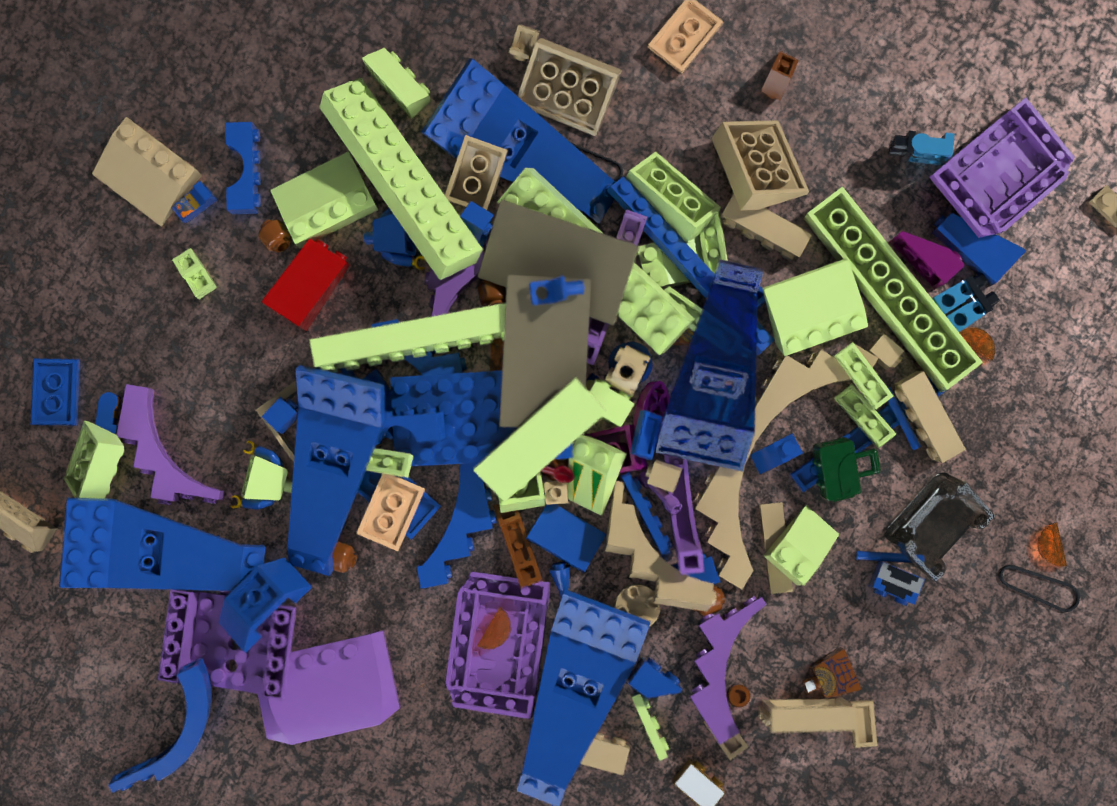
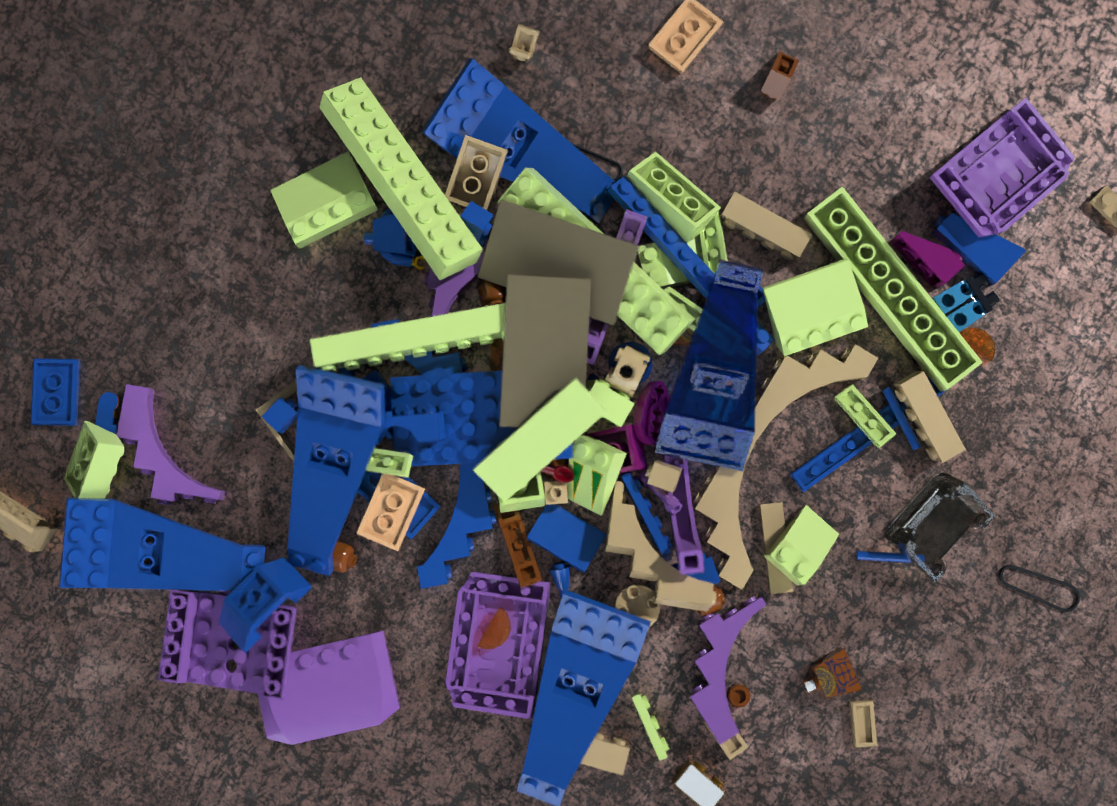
(145, 171): tan slope -> none
(194, 202): blue leg -> none
(194, 273): yellowish green slope -> none
(198, 696): blue arch -> none
(243, 195): blue arch -> none
(264, 479): yellowish green torso -> none
(274, 235): dark orange head -> none
(307, 283): red slope -> none
(397, 81): yellowish green slope -> none
(557, 290): blue bracket -> none
(568, 86): tan slope -> none
(646, 434): blue tile -> none
(651, 681): blue slope -> none
(758, 163): tan slope -> none
(776, 453): blue slope -> none
(808, 714): tan window -> none
(838, 468): dark green piece -> none
(863, 376): yellowish green tile -> none
(887, 352): tan brick -> none
(896, 582): brick -> none
(922, 148): dark azure hips -> none
(1051, 546): clear orange tile -> none

